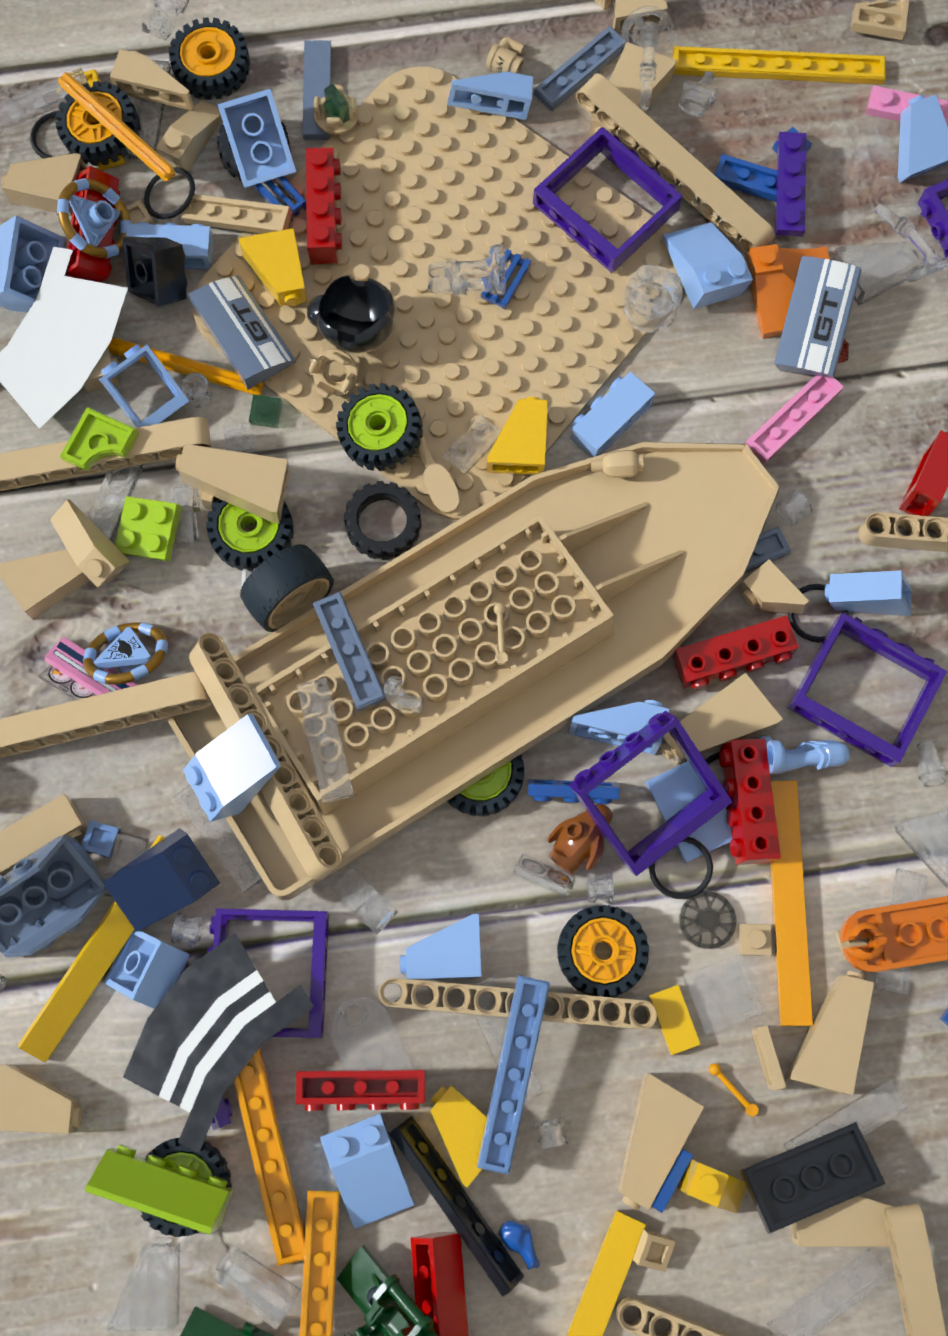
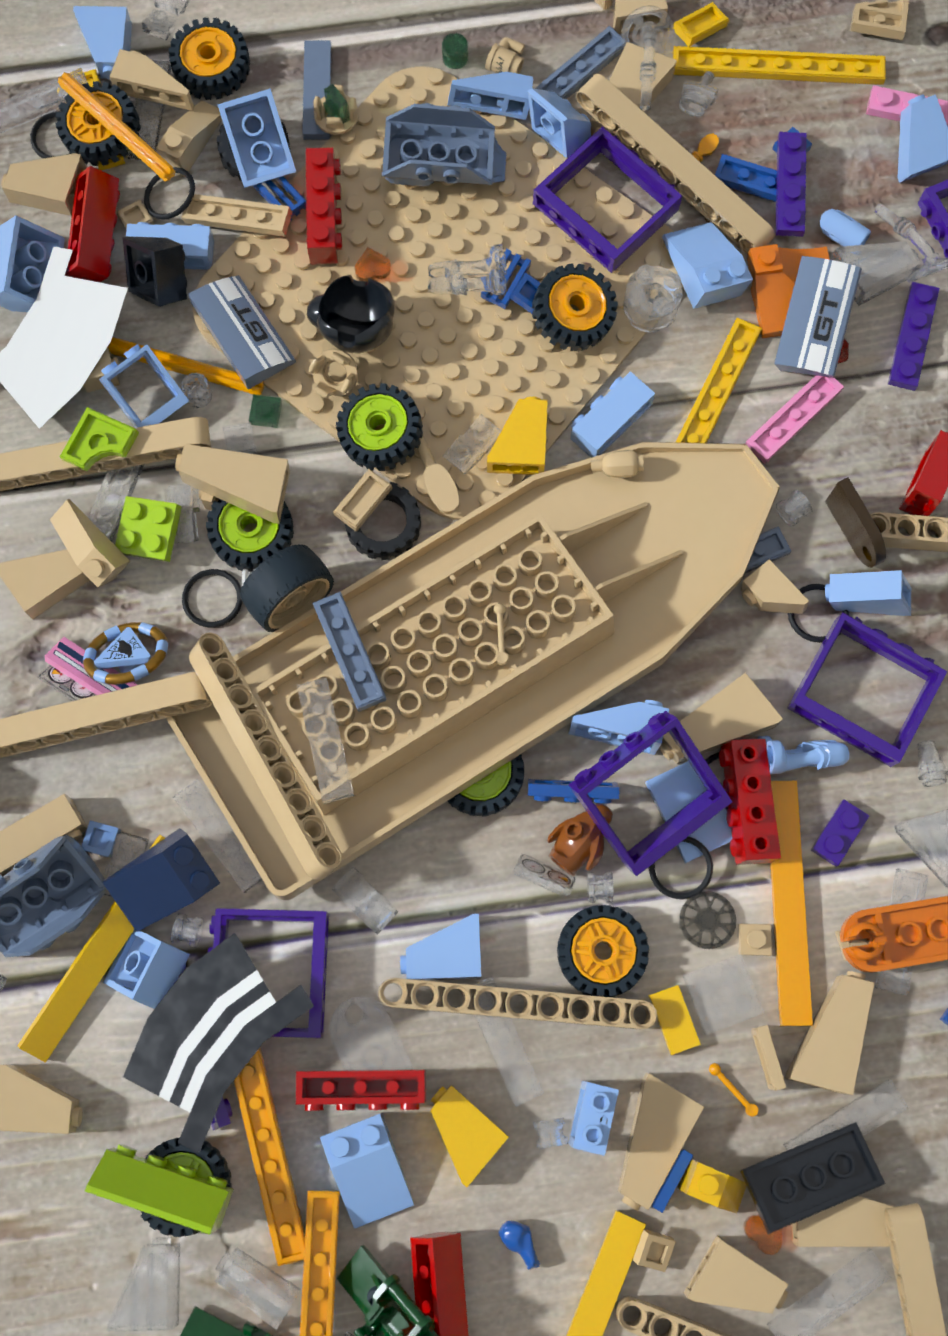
(92, 217): light blue piece -> none
(105, 33): none -> light blue slope
(230, 617): none -> black tyre
(232, 769): slope -> none
(277, 264): yellow slope -> none
(362, 500): none -> tan tile
(372, 266): none -> clear orange tile
(398, 698): clear arm -> none
(441, 145): none -> sand blue slope
(450, 45): none -> clear green wheel
(457, 1206): black tile -> none
(513, 1074): medium blue tile -> none
(525, 291): none -> blue plate
(558, 121): none -> light blue slope
(561, 321): none -> wheel
(587, 1130): none -> light blue window
(700, 24): none -> yellow tile
(706, 146): none -> light orange piece
(720, 382): none -> yellow tile
(735, 652): red brick -> none
(735, 1281): none -> tan slope
(755, 1230): none -> clear orange tile
(840, 833): none -> dark purple plate
(843, 228): none -> light blue arm
(856, 523): none -> dark brown tile
(913, 336): none -> dark purple plate

